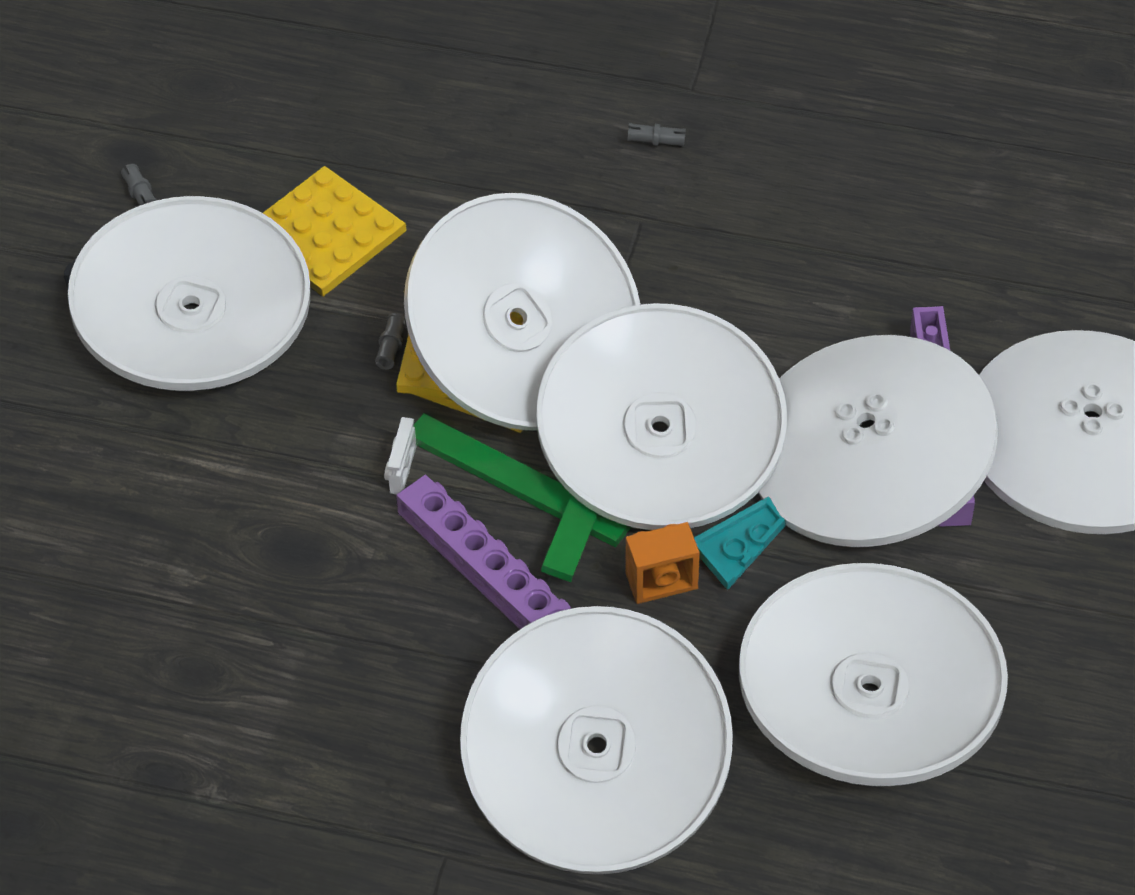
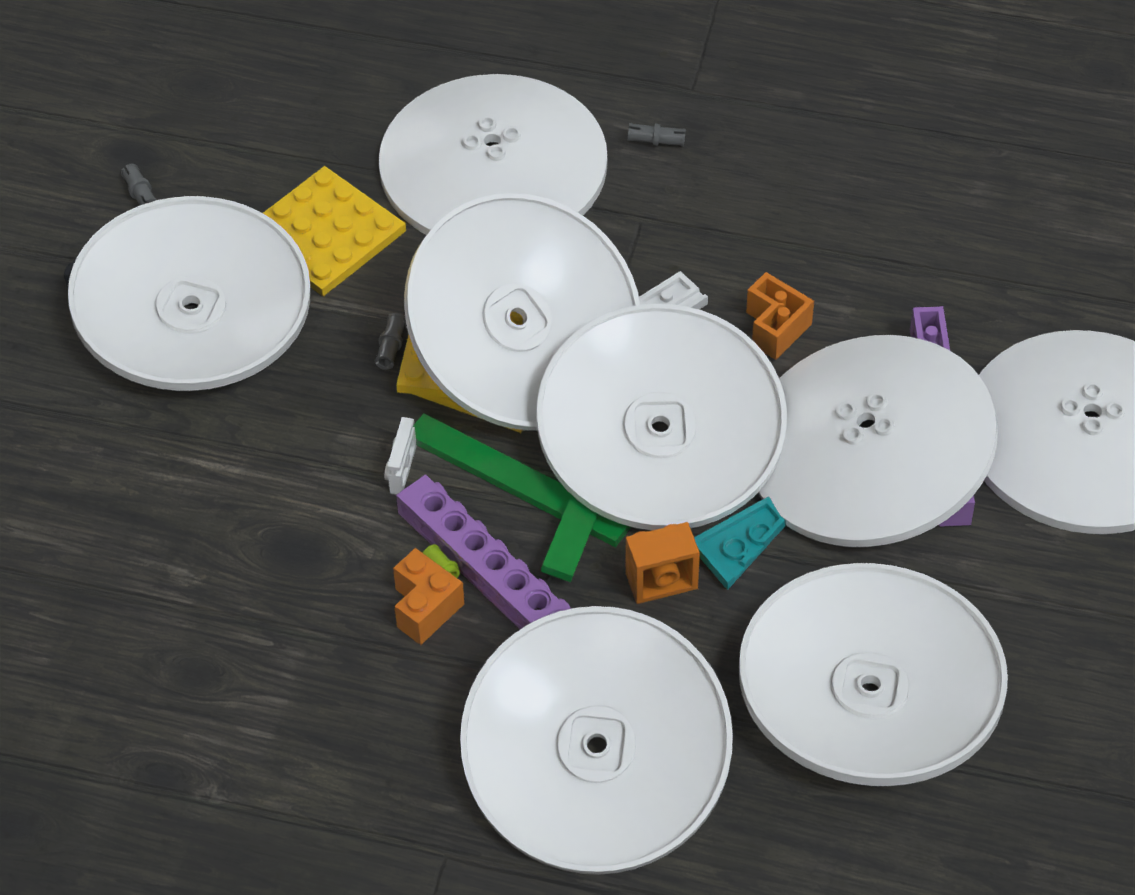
(429, 594): none -> orange brick
(440, 158): none -> white dish
(441, 559): none -> lime pin
(676, 291): none -> white plate
(780, 314): none -> orange brick

